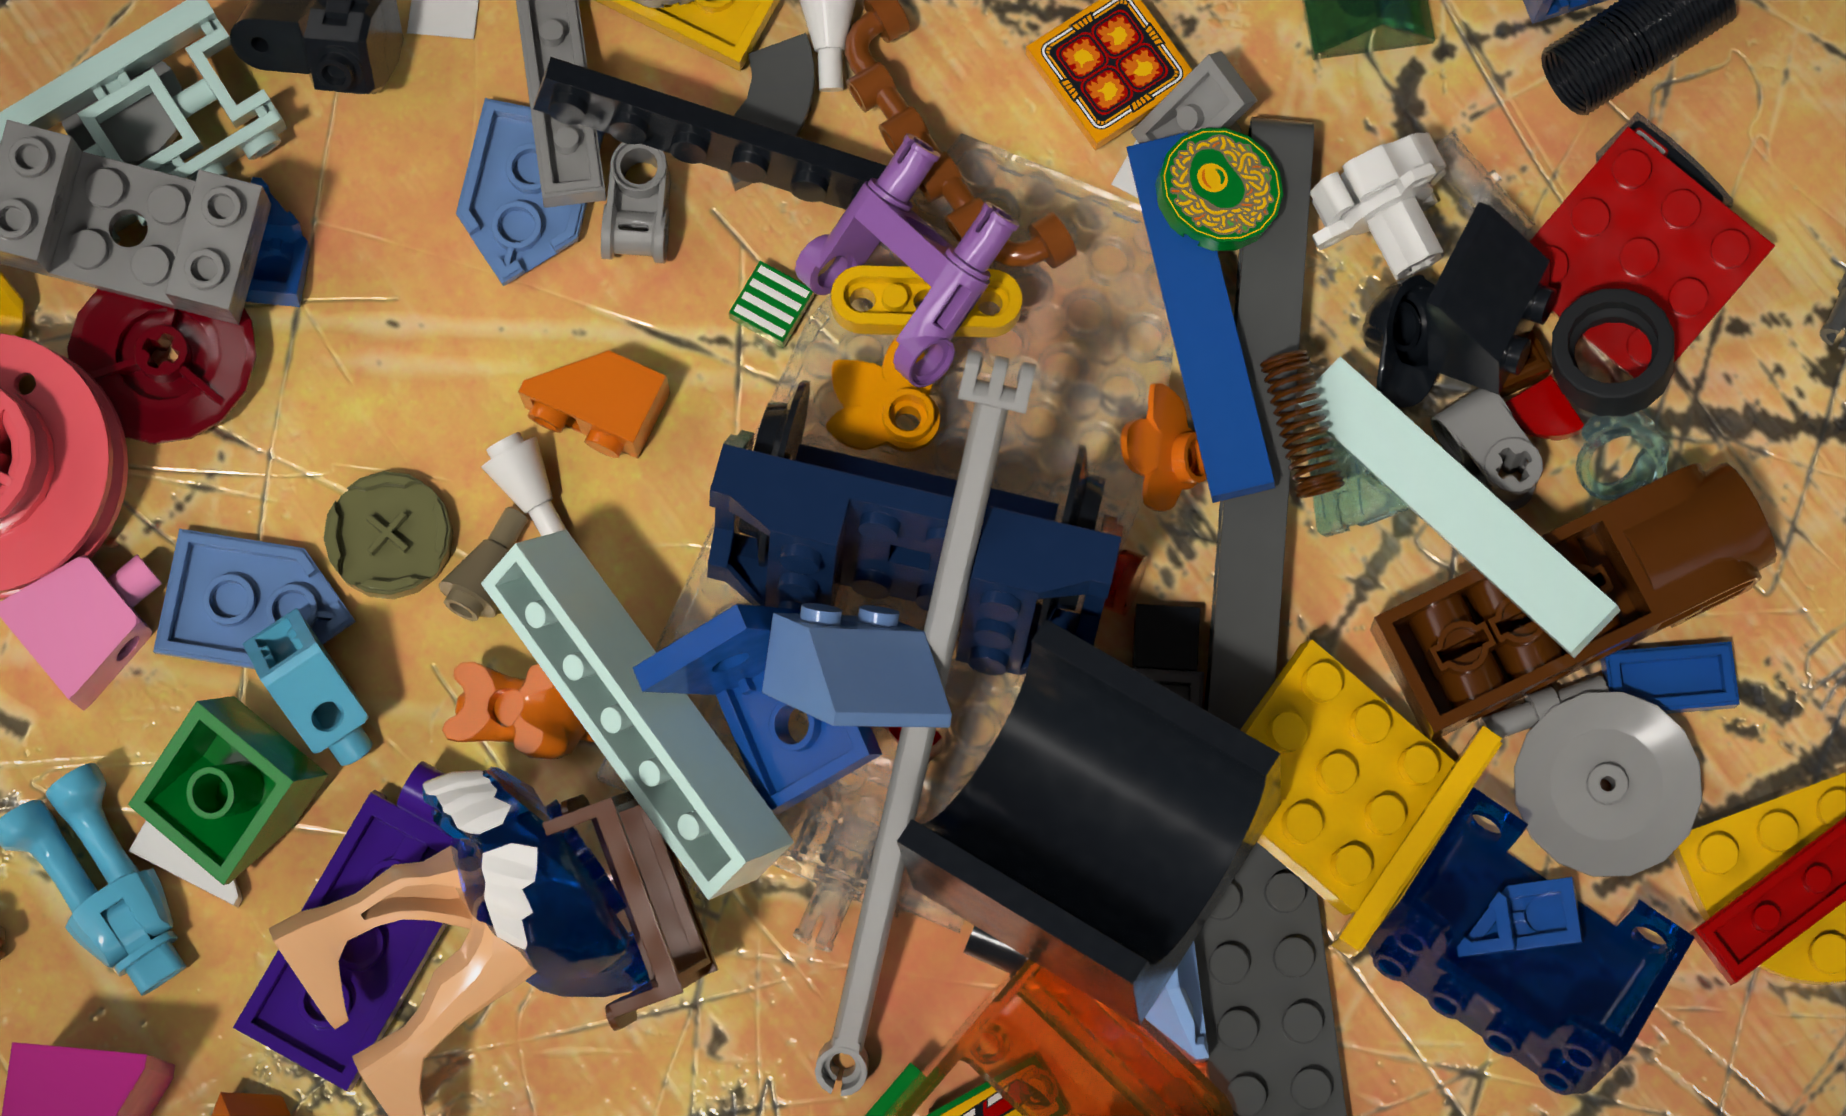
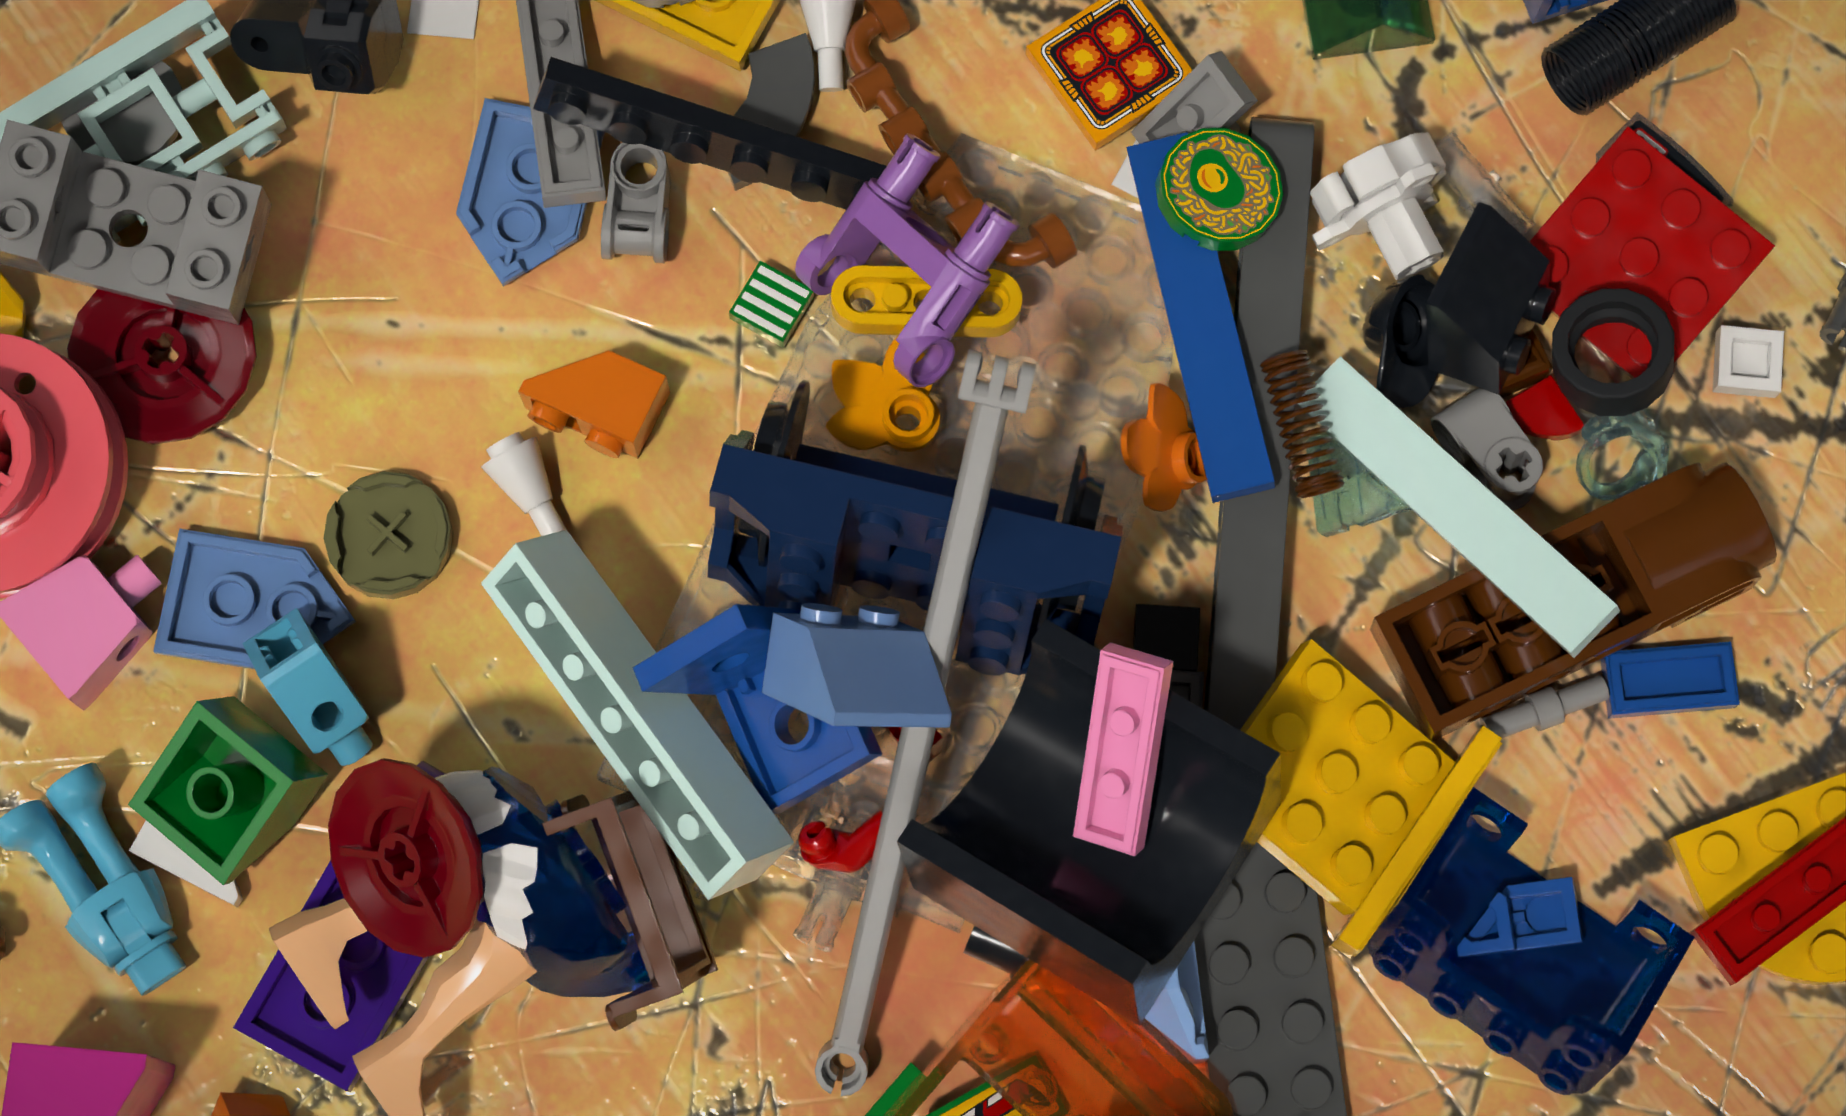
(281, 258): blue slope -> none
(406, 857): none -> dark red piece
(463, 584): dark tan cone -> none
(514, 712): orange animal -> none
(839, 849): none -> red arm
(1122, 748): none -> bright pink tile
(1125, 581): clear red tile -> none
(1650, 777): light grey piece -> none
(1748, 361): none -> white plate

